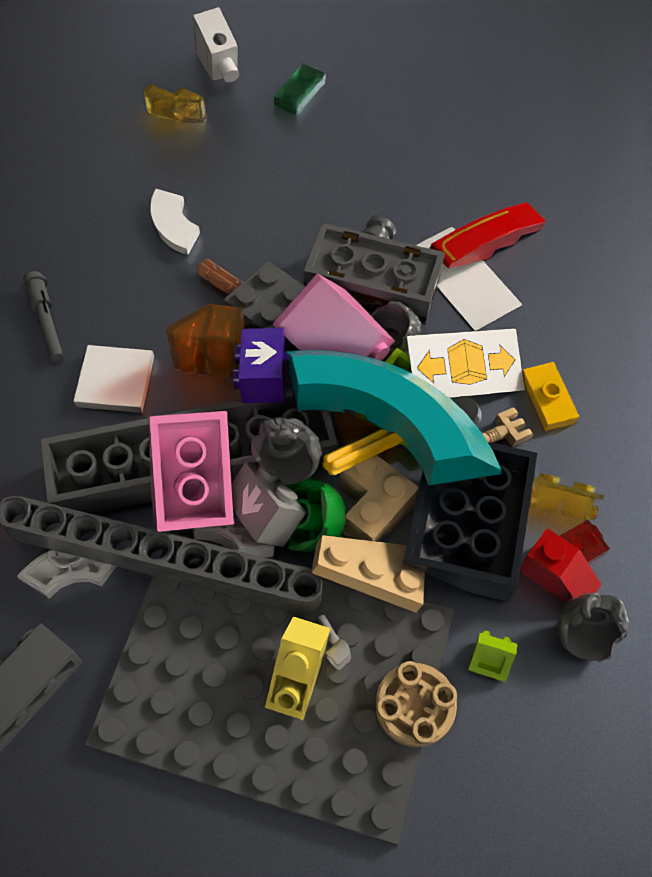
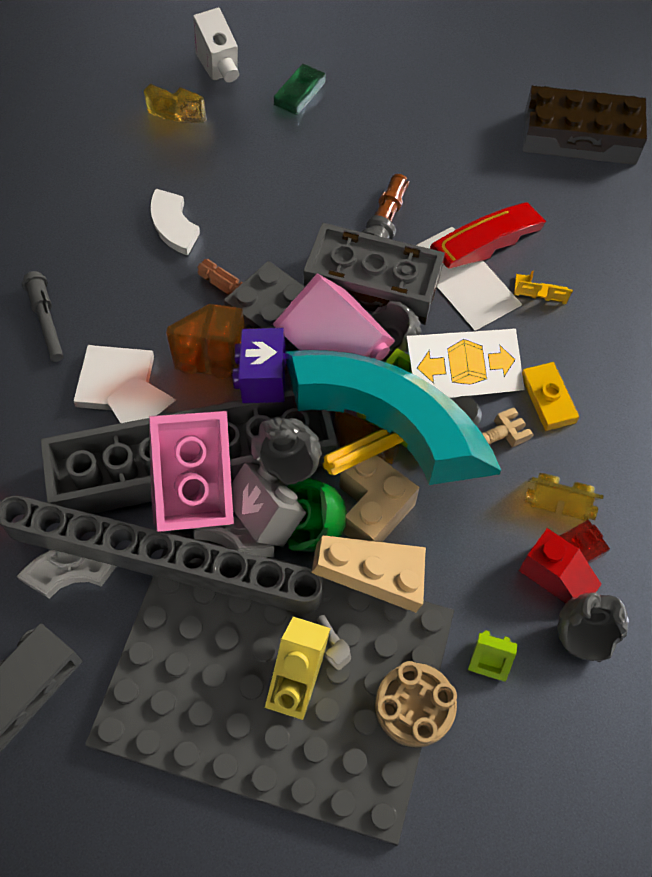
(138, 400): none -> white sticker
(391, 199): none -> dark orange pin
(475, 527): black slope -> none
(525, 287): none -> yellow piece
(585, 125): none -> dark brown piece

